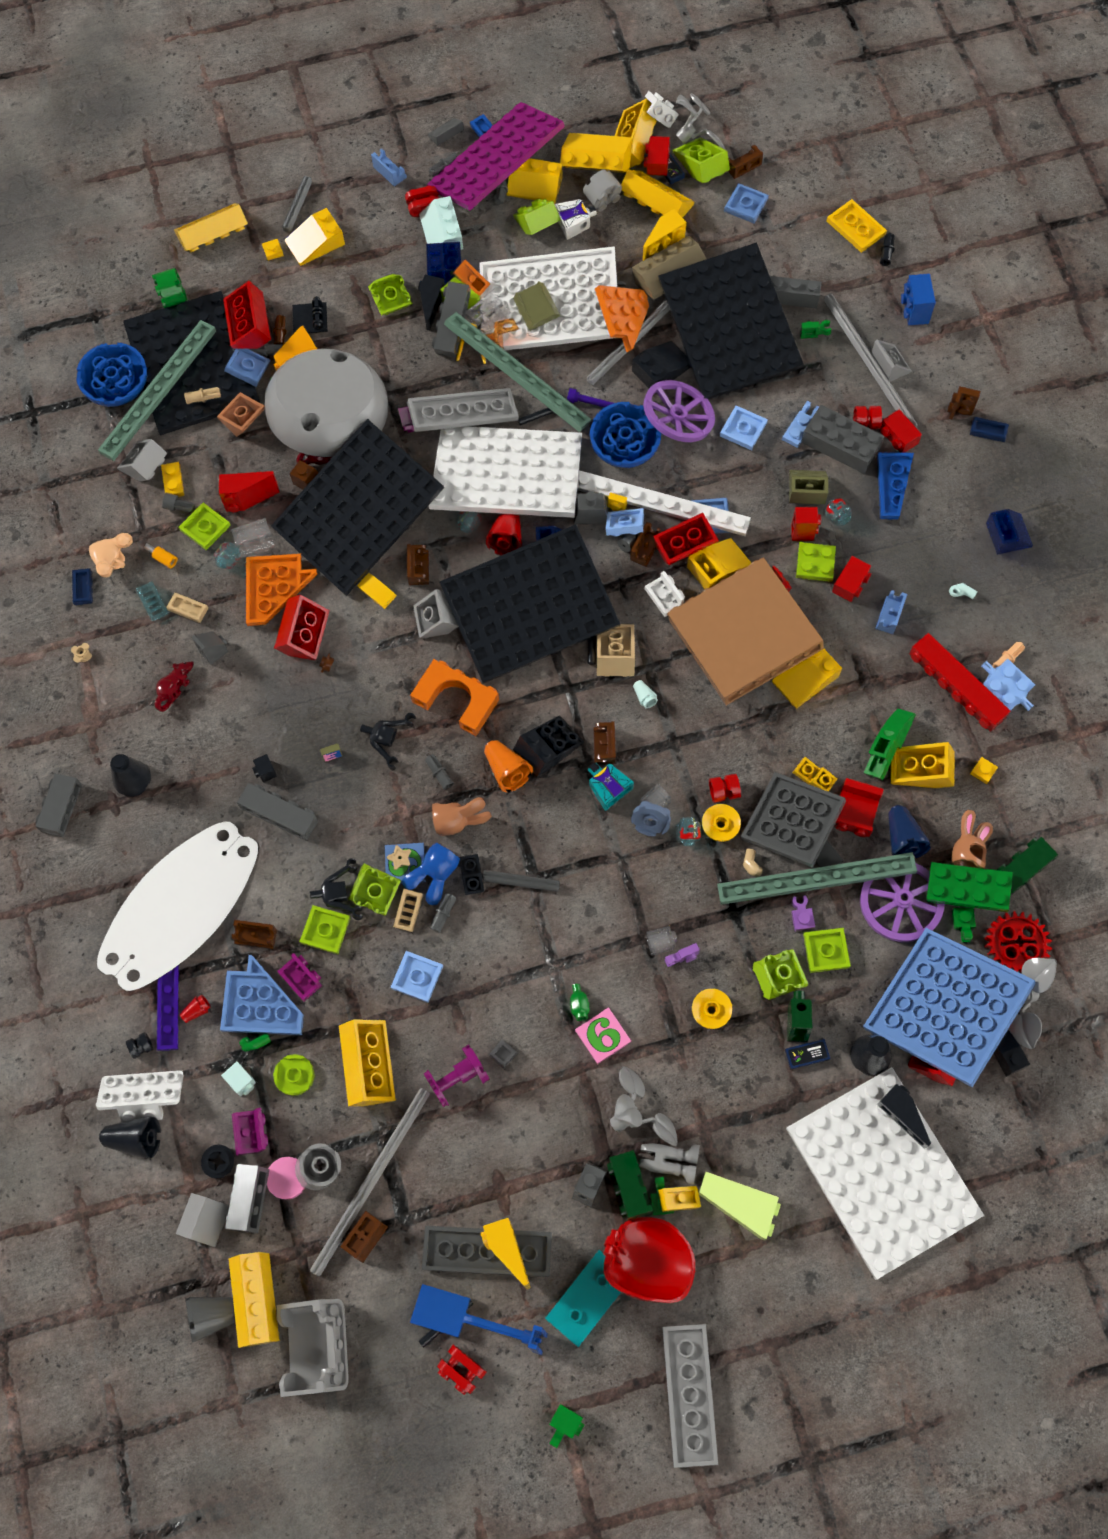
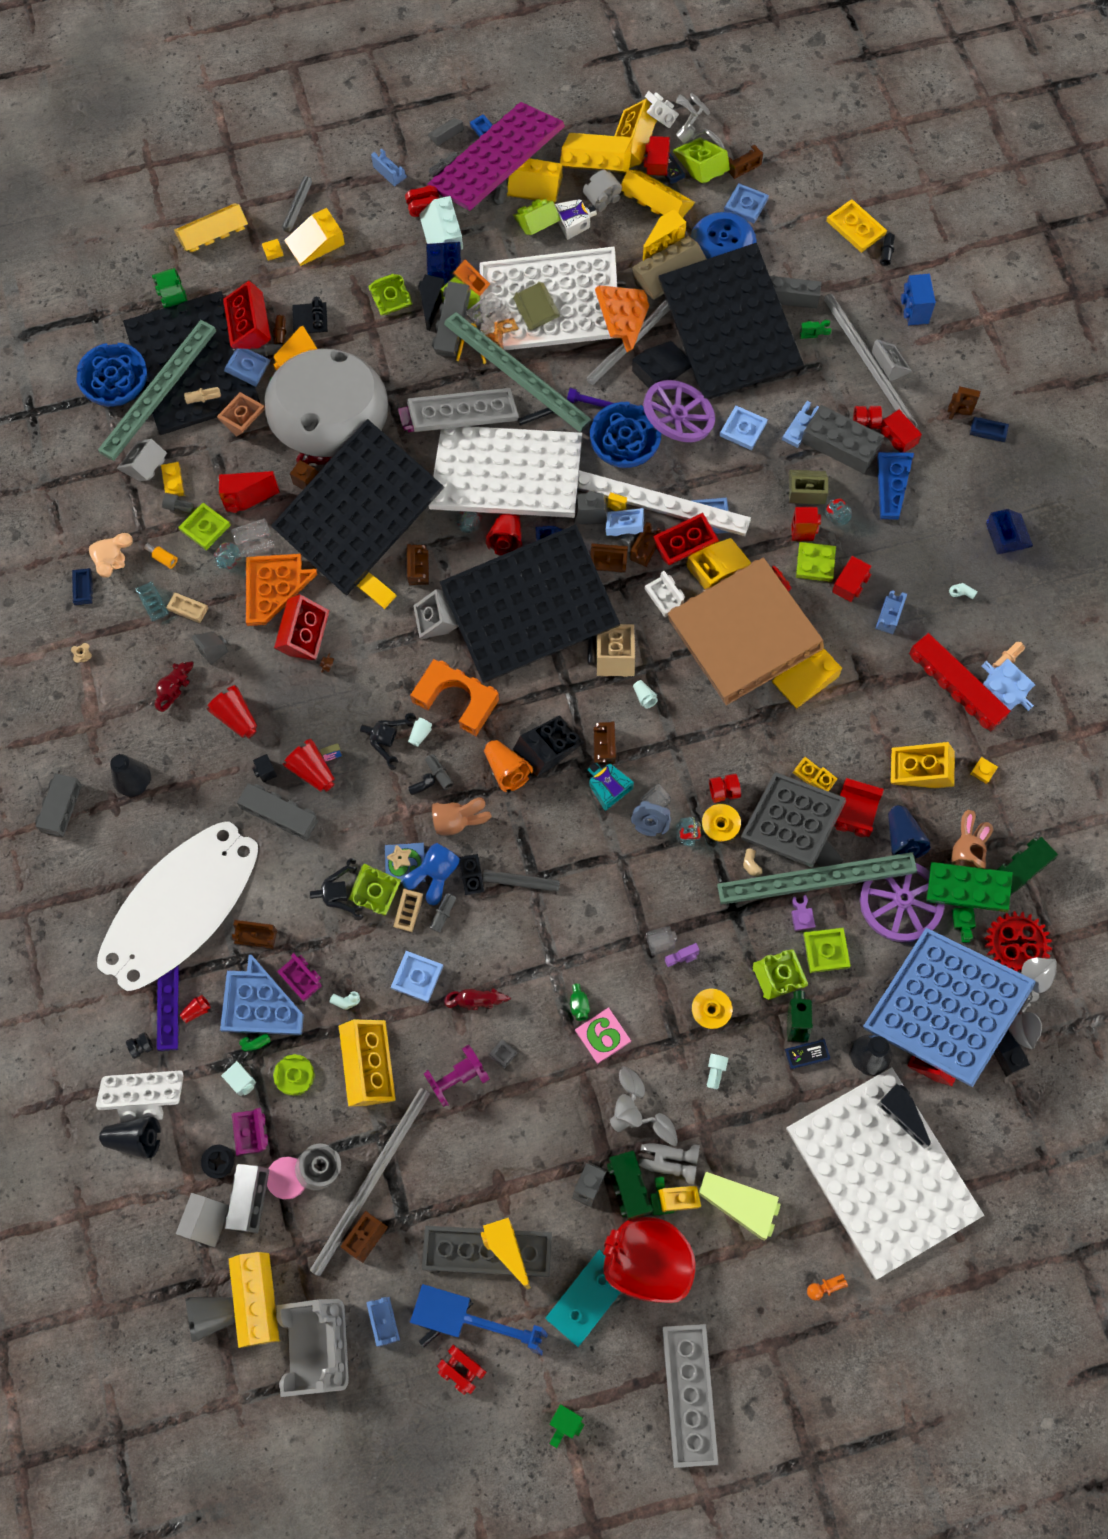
(233, 712): none -> red cone
(310, 766): none -> red cone
(325, 929): lime plate -> none
(347, 1002): none -> light aqua arm
(383, 1321): none -> medium blue hinge
(420, 731): none -> light aqua cone
(427, 782): none -> black arm
(473, 998): none -> dark red animal
(609, 557): none -> reddish brown hinge
(715, 240): none -> blue brick
(717, 1064): none -> light aqua piece
(816, 1291): none -> orange pin
(887, 741): green slope -> none

